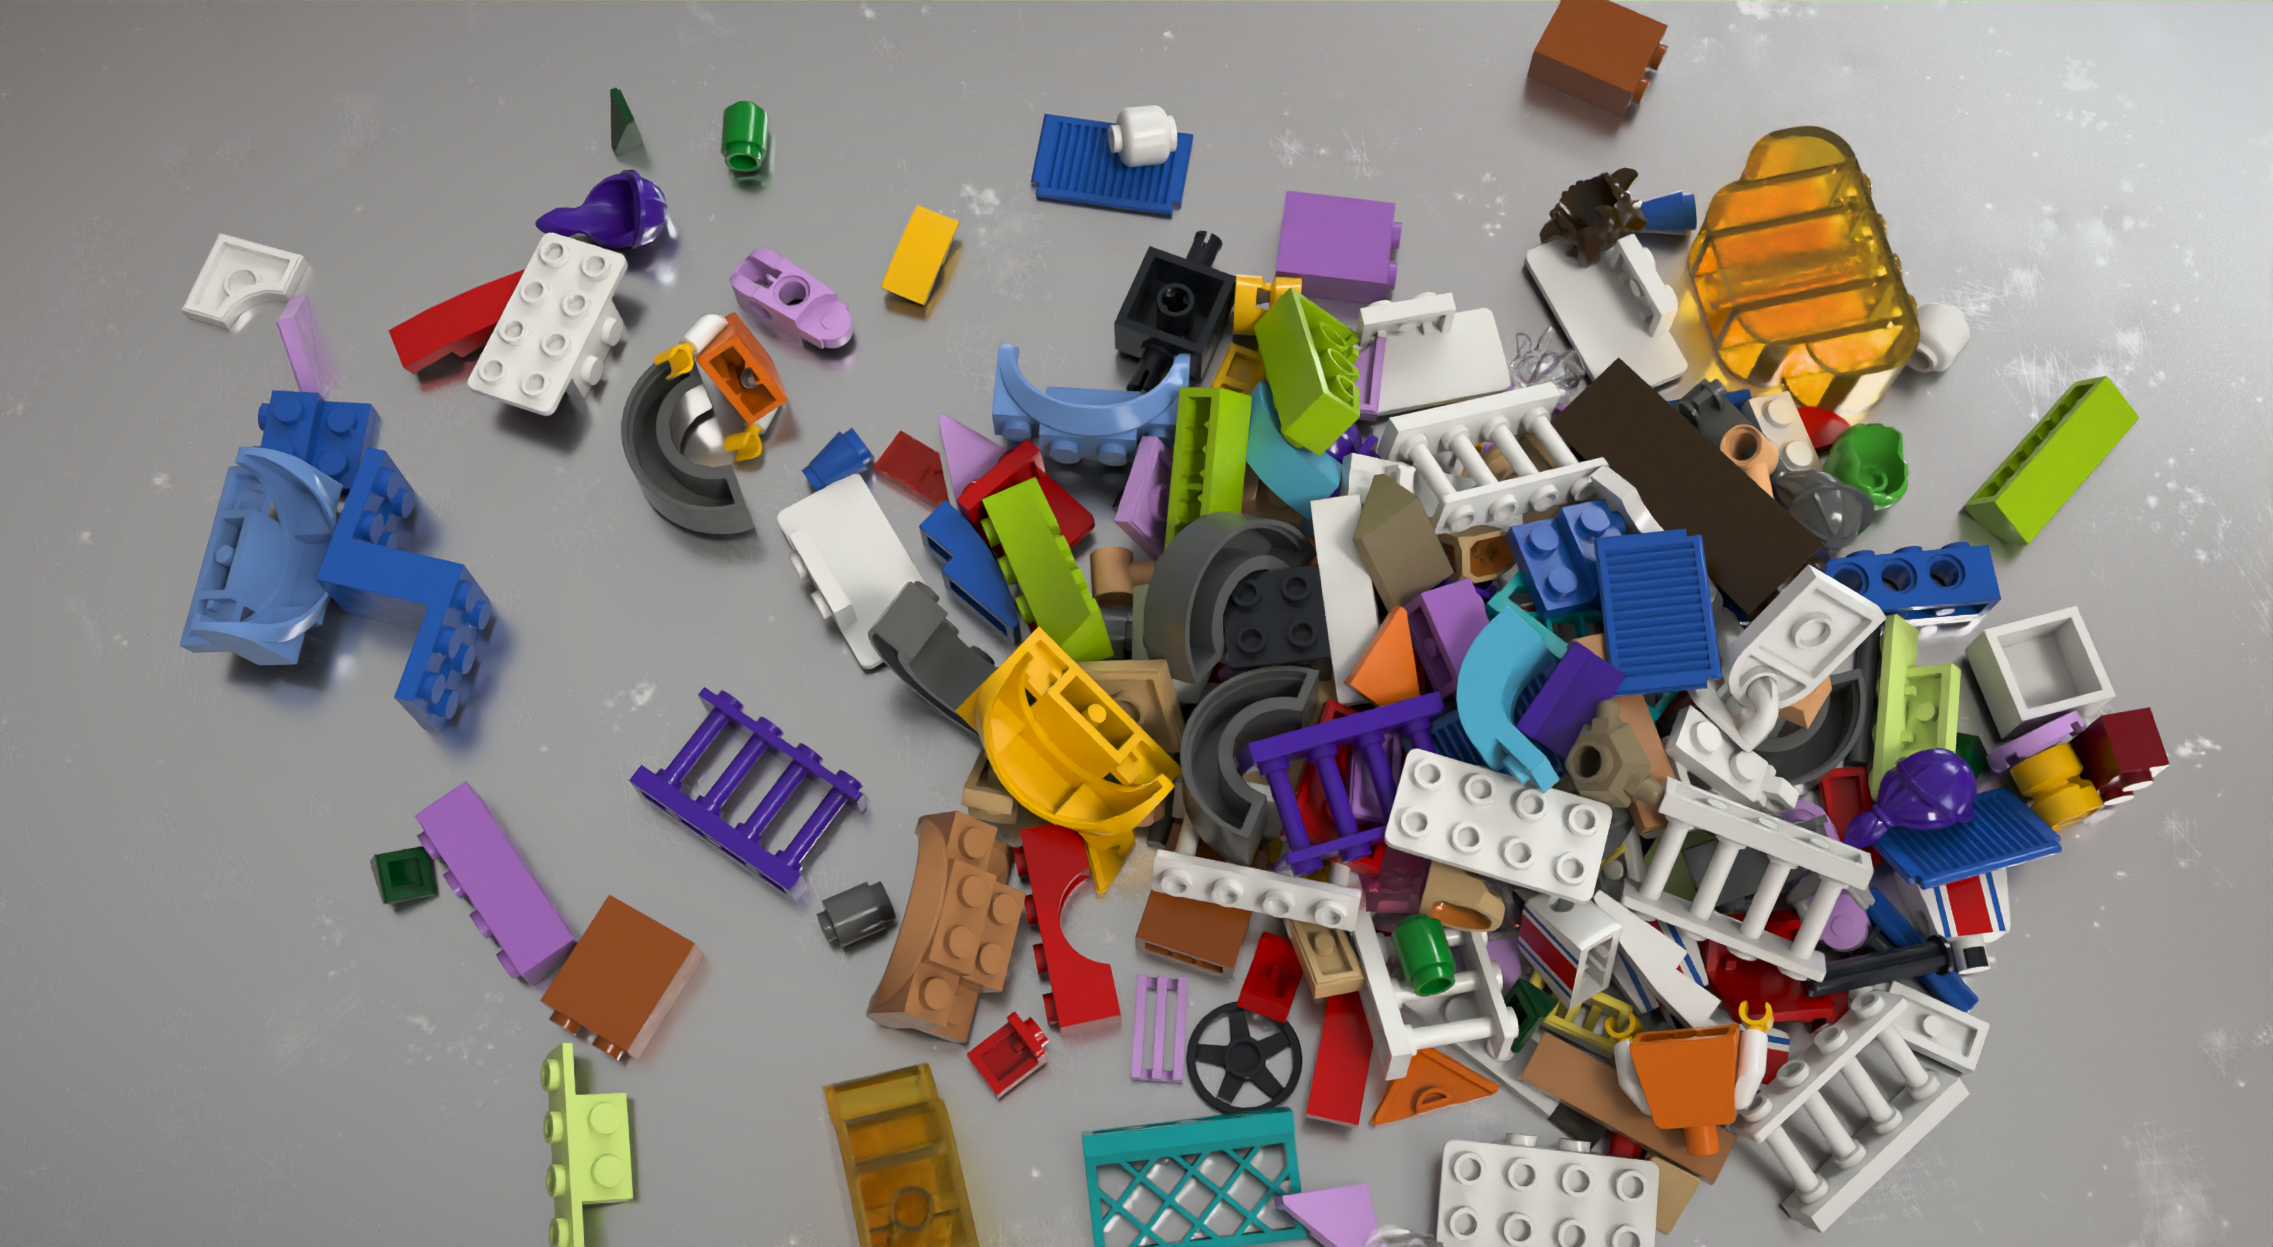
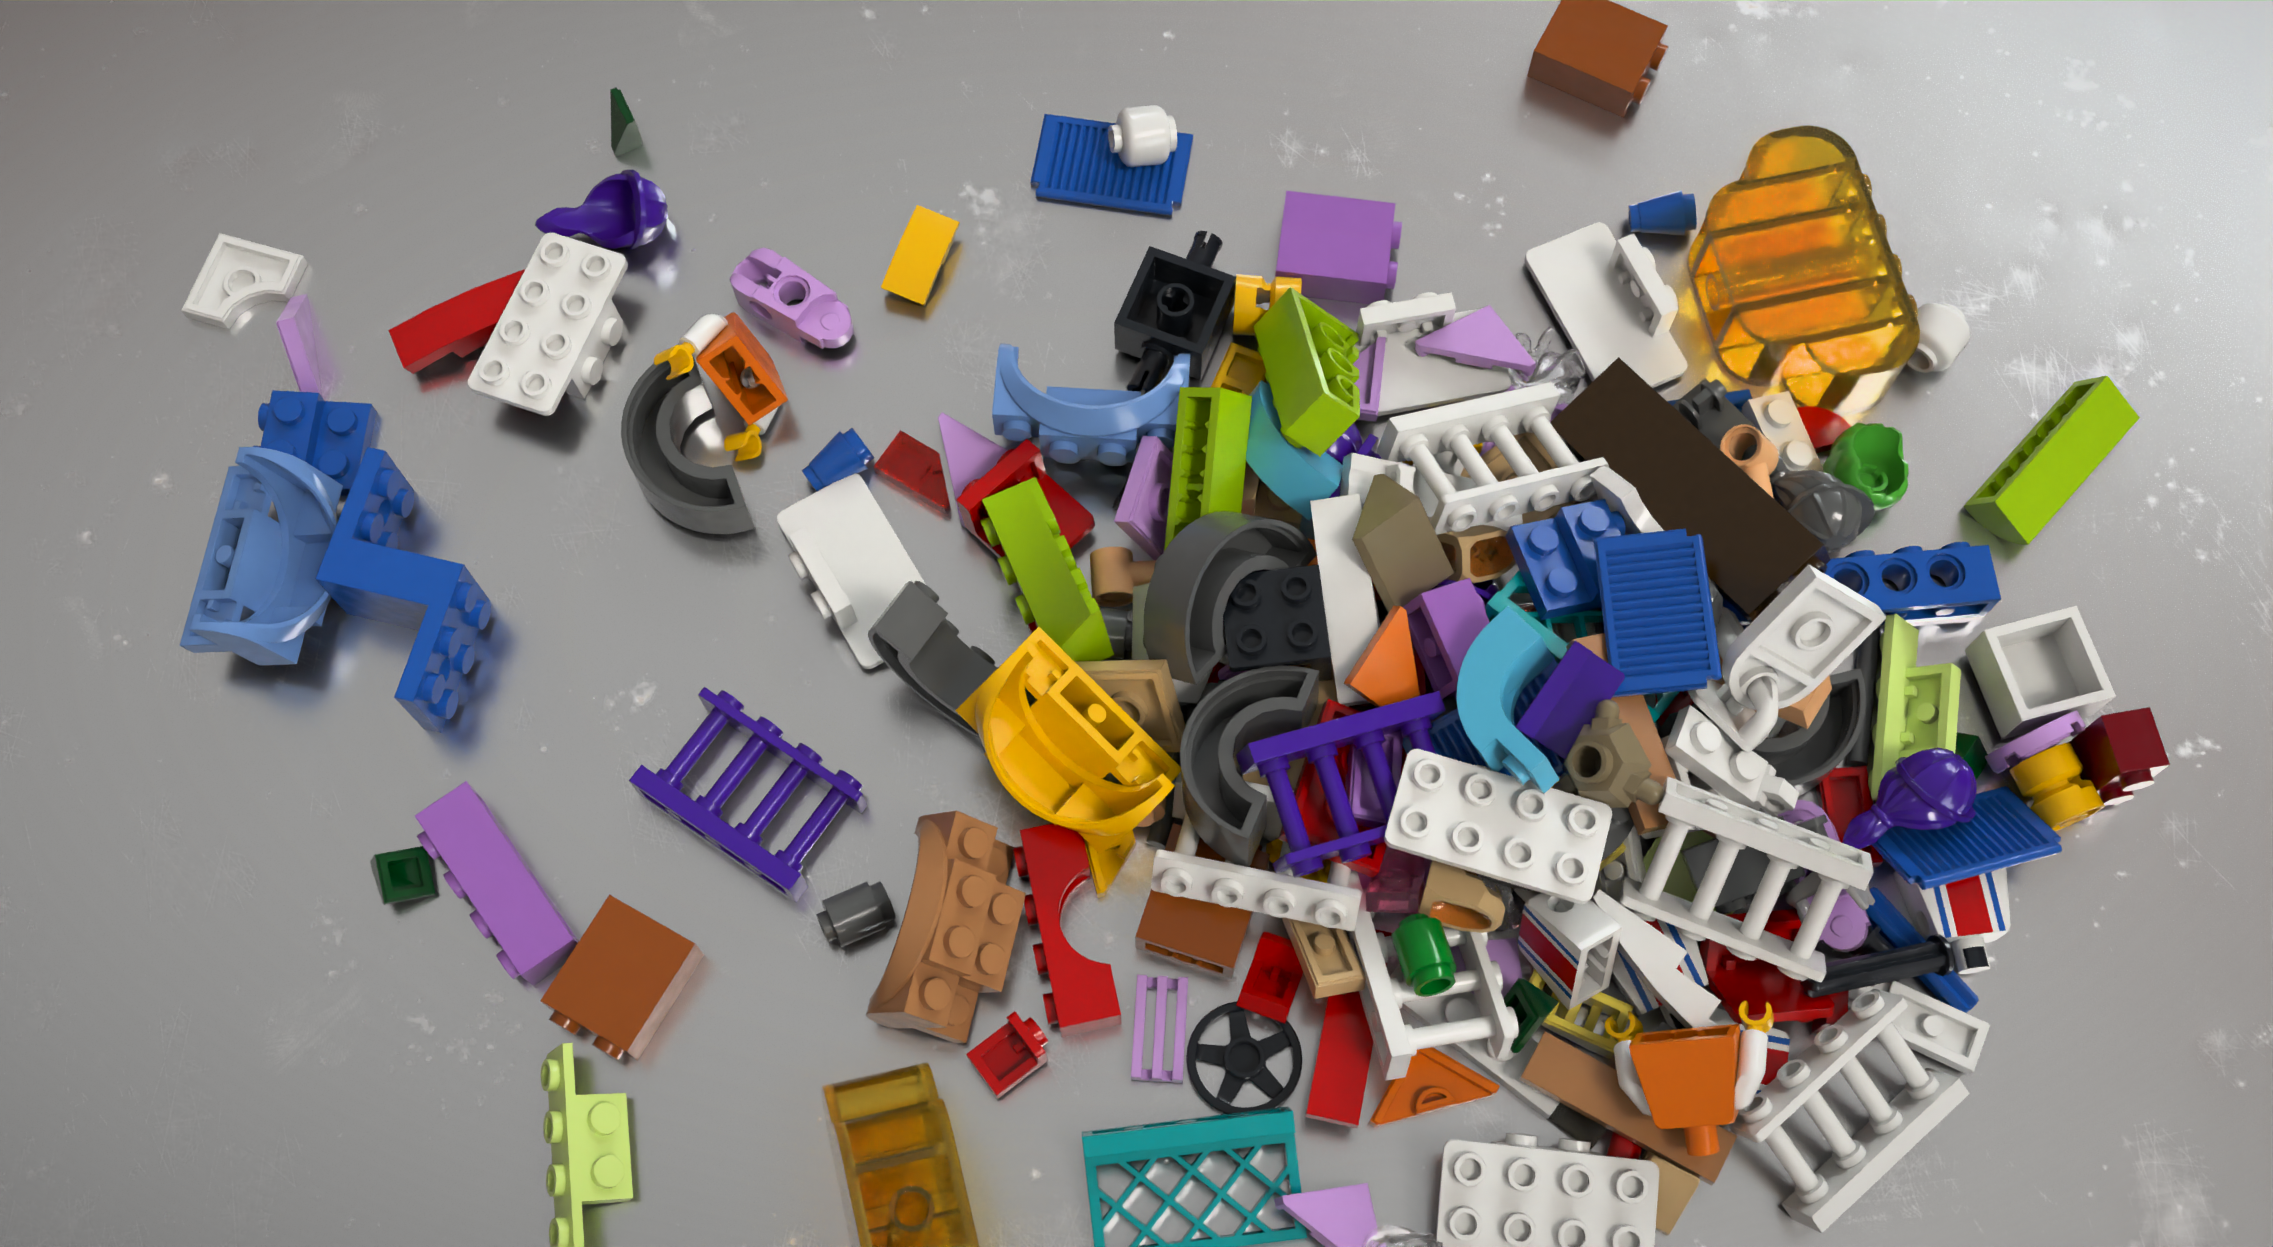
(744, 136): green brick -> none
(971, 569): blue slope -> none
(987, 796): tan slope -> none
(1478, 341): none -> lavender tile
(1595, 216): dark brown hair -> none

